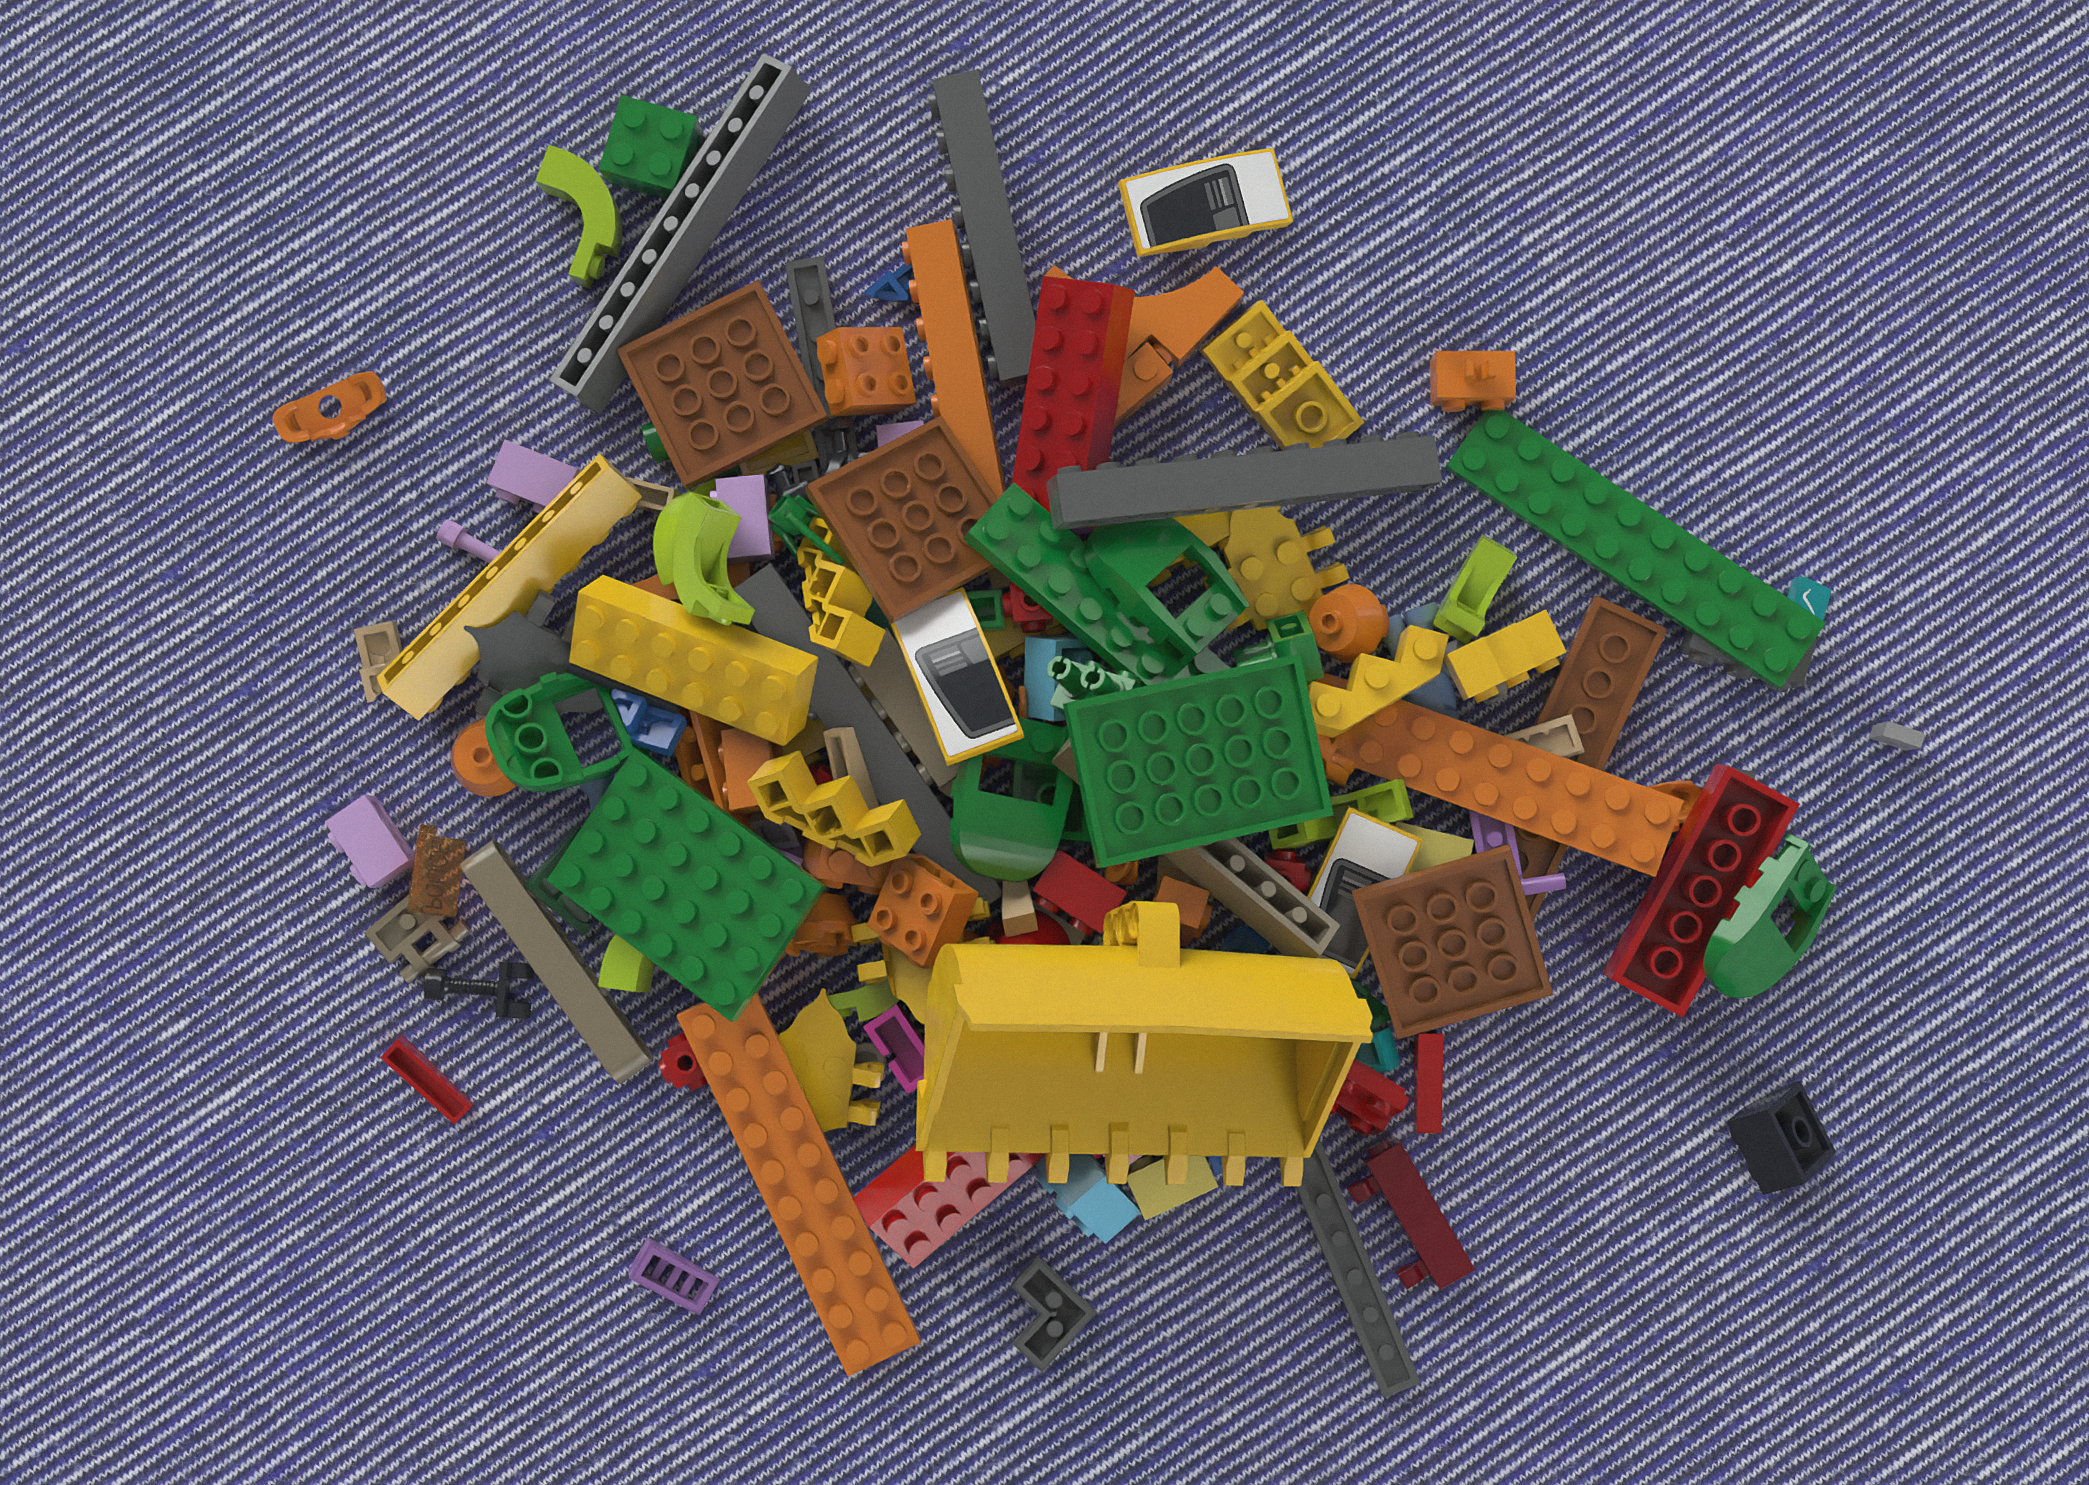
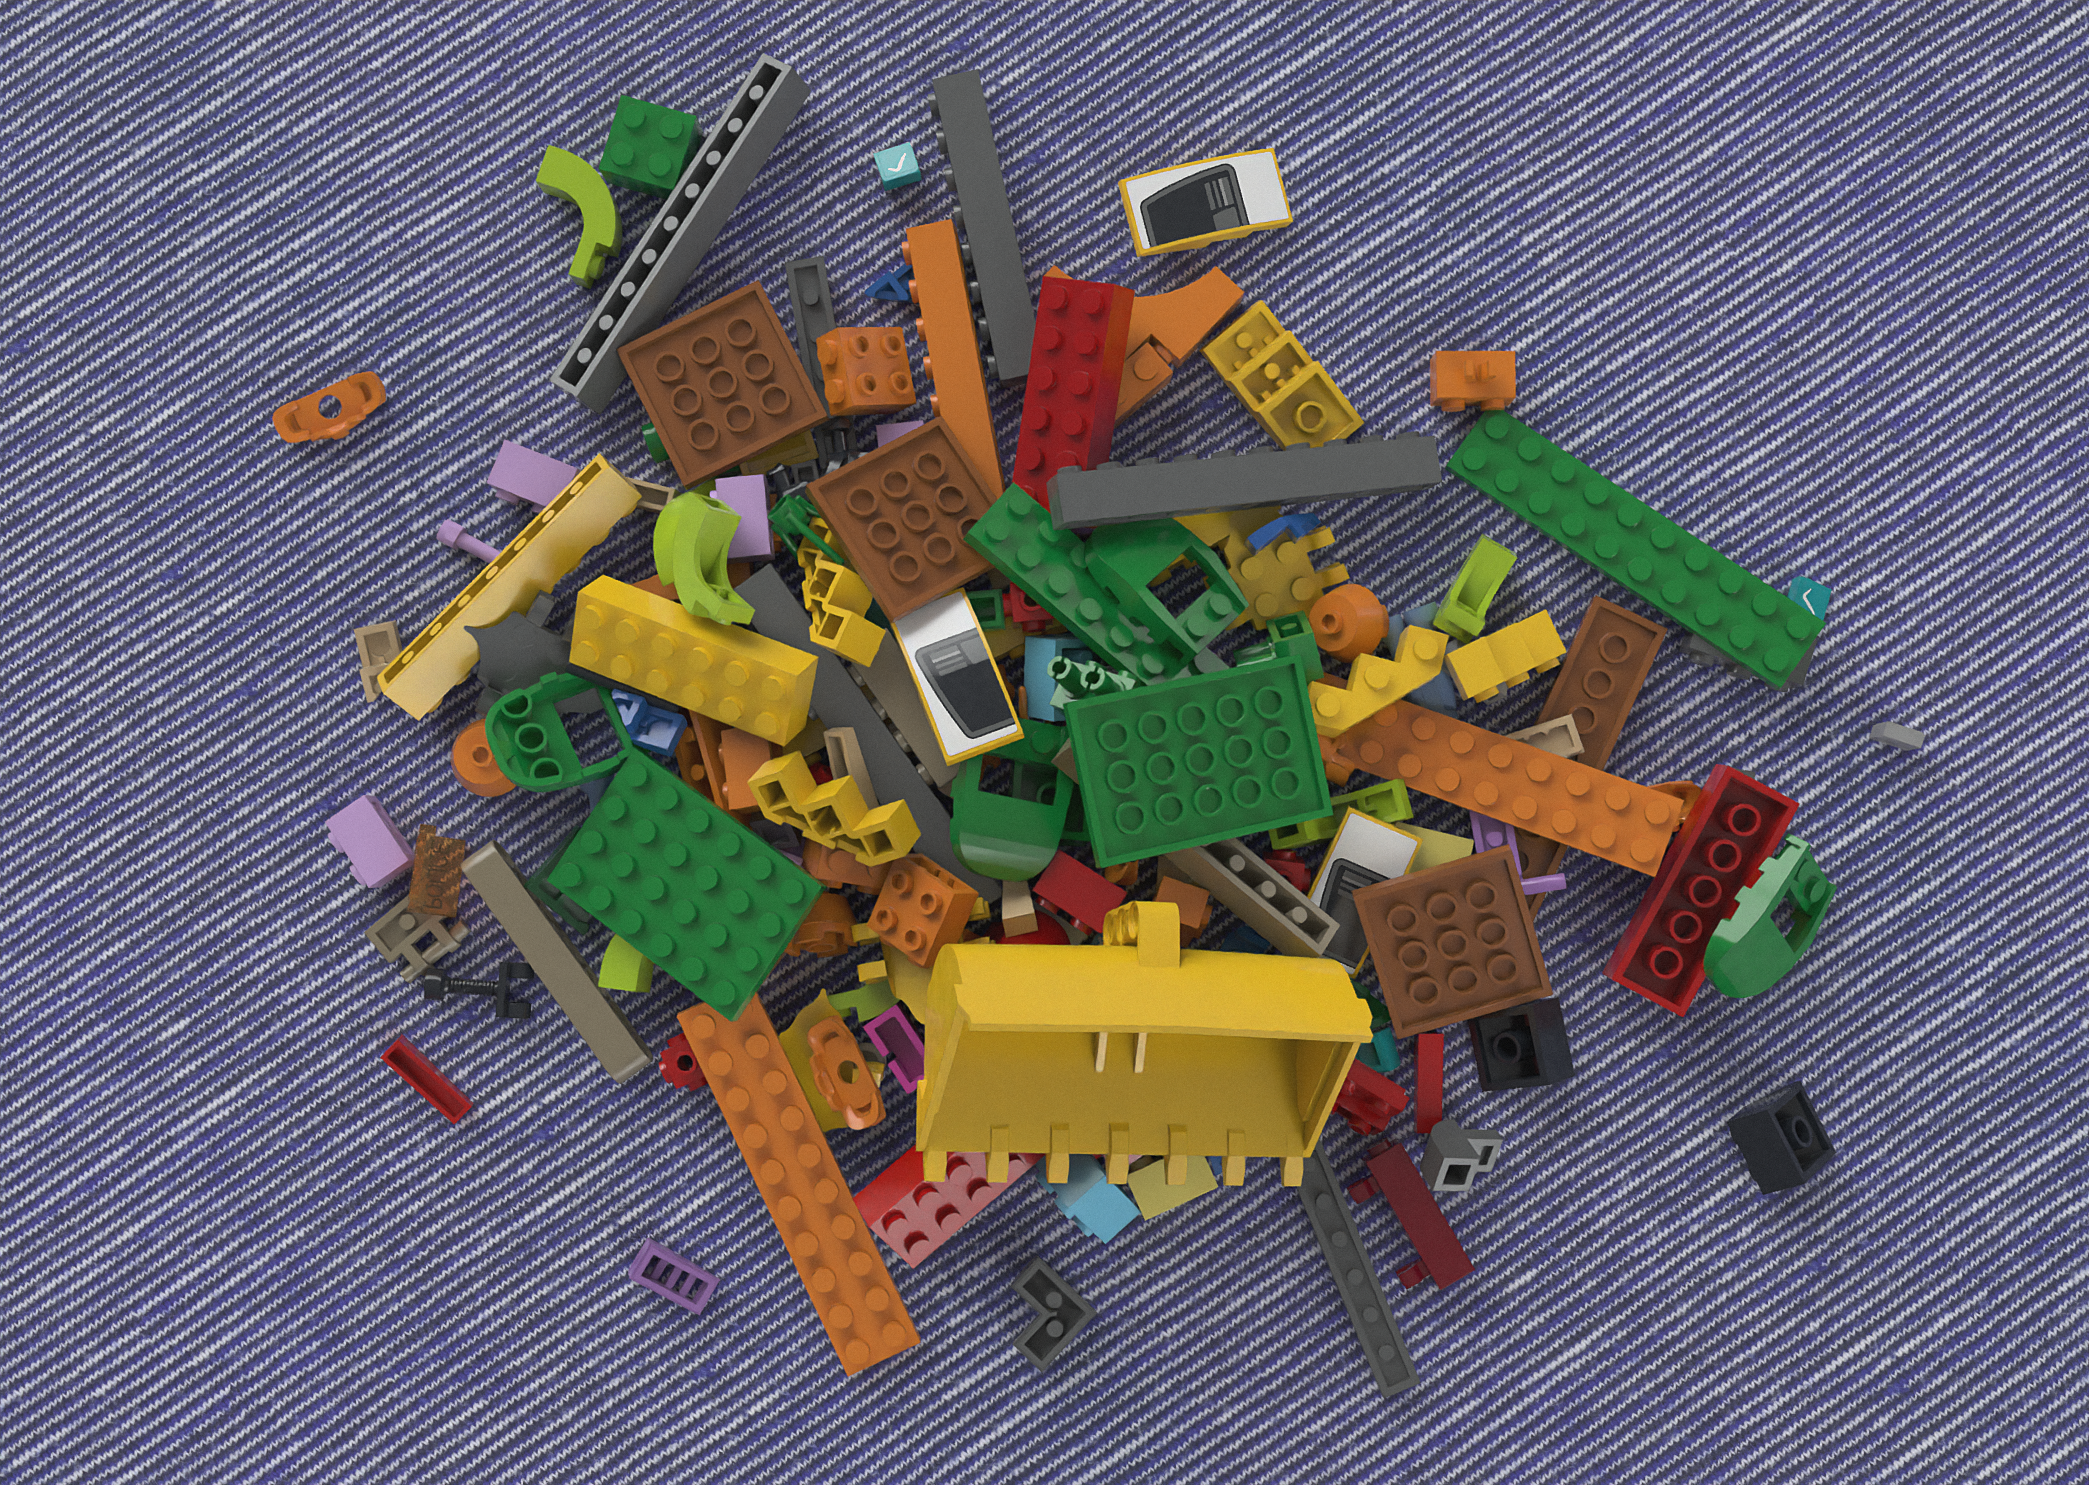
(857, 1101): none -> orange piece
(897, 166): none -> slope
(1294, 525): none -> blue slope
(1457, 1154): none -> dark grey brick
(1521, 1046): none -> black slope

